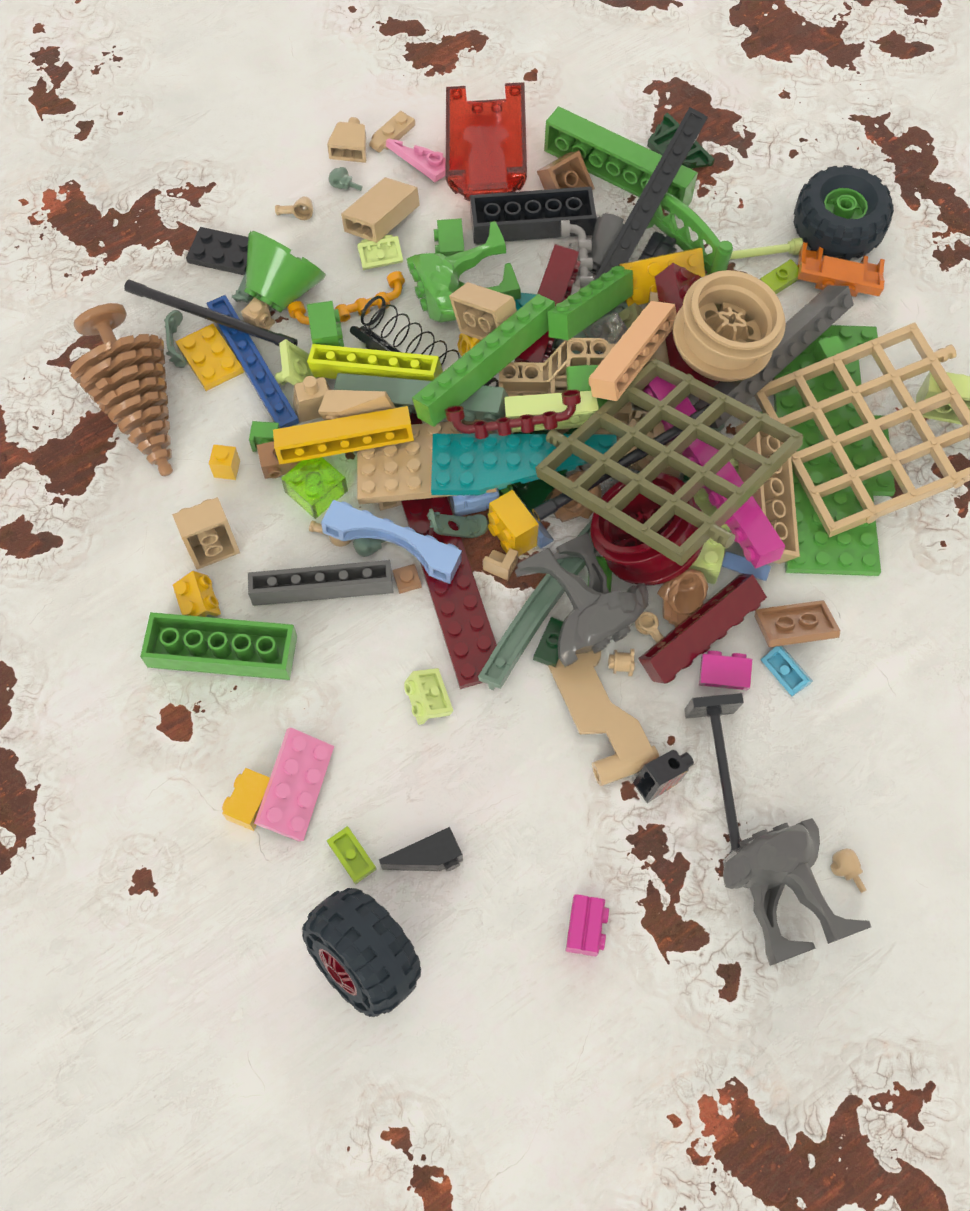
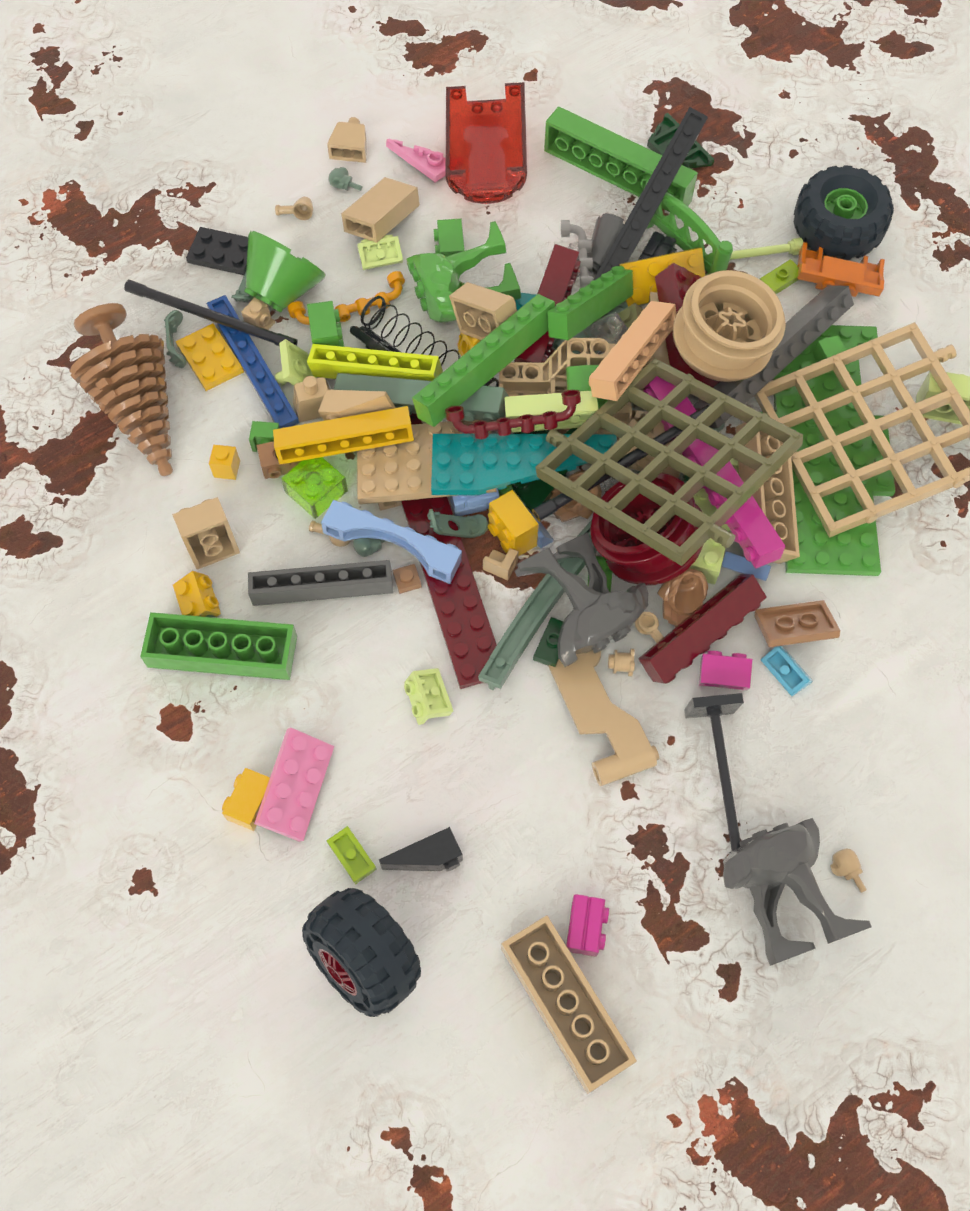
(393, 129): tan hinge -> none
(532, 213): black brick -> none
(565, 172): medium nougat slope -> none
(567, 1004): none -> tan brick
(662, 774): black torso -> none

